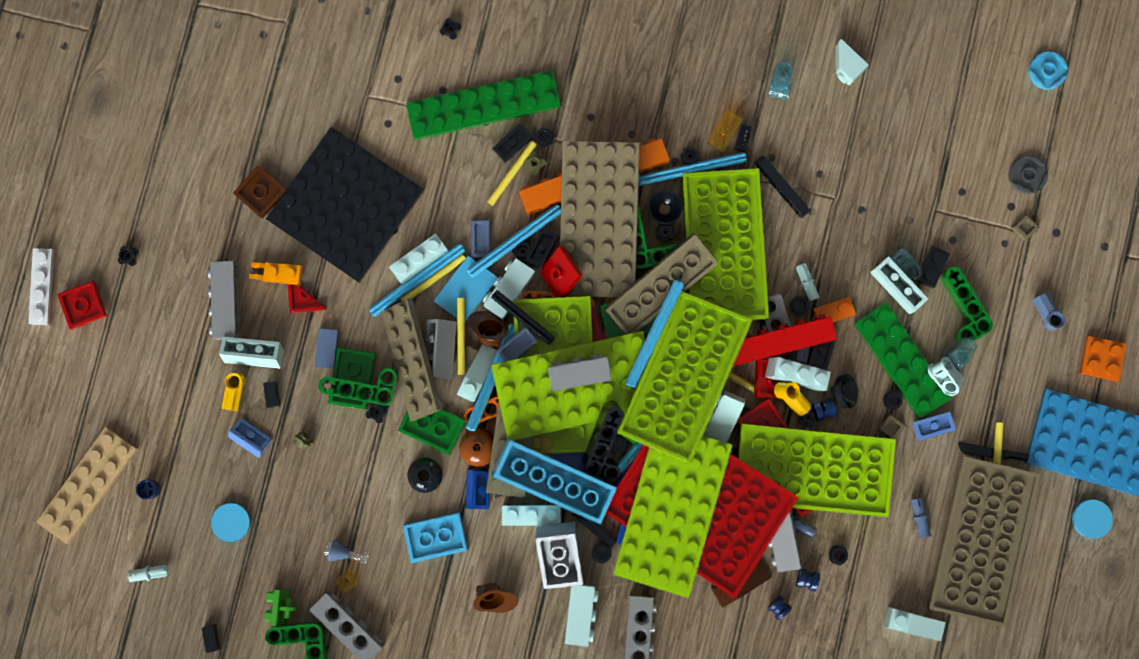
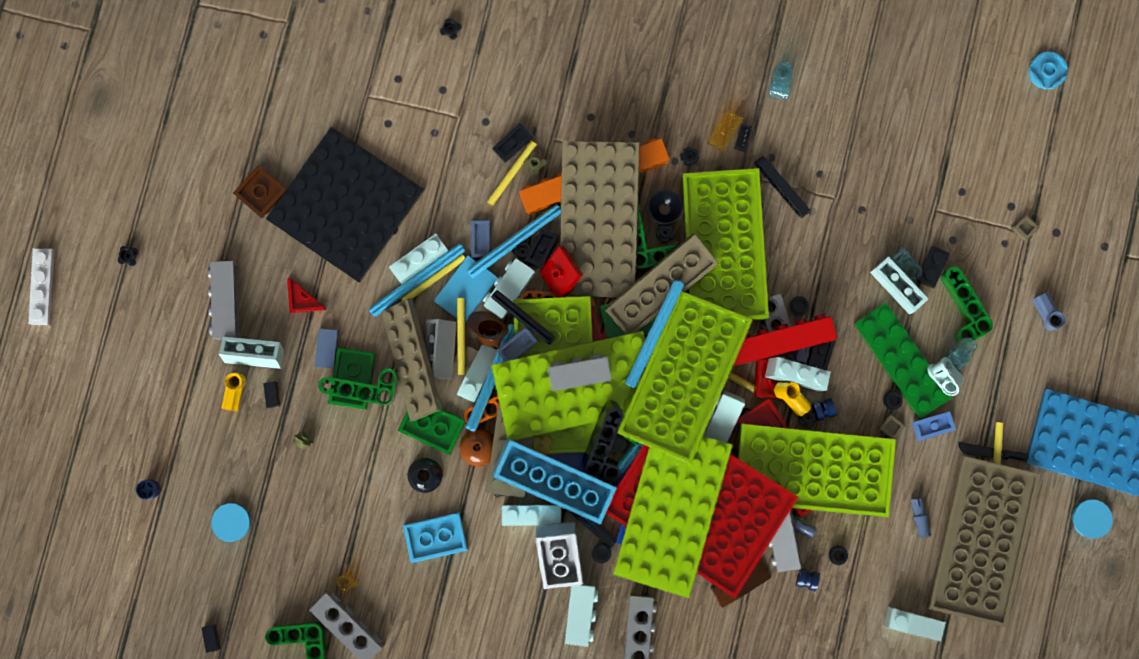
(82, 305): red plate -> none
(87, 485): tan plate -> none
(148, 573): light aqua axle -> none
(249, 437): medium blue slope -> none
(278, 273): light orange hinge -> none
(281, 607): bright green hips -> none
(337, 551): piece -> none
(377, 417): black plate -> none
(476, 489): blue slope -> none
(483, 105): green plate -> none
(493, 599): reddish brown piece -> none
(544, 137): black plate -> none
(701, 166): medium azure axle -> none
(779, 608): dark blue wheel -> none
(807, 282): light aqua axle -> none
(837, 310): orange plate -> none
(845, 391): black piece -> none
(848, 63): light aqua slope -> none
(1028, 175): dark grey tile -> none
(1102, 358): orange plate -> none

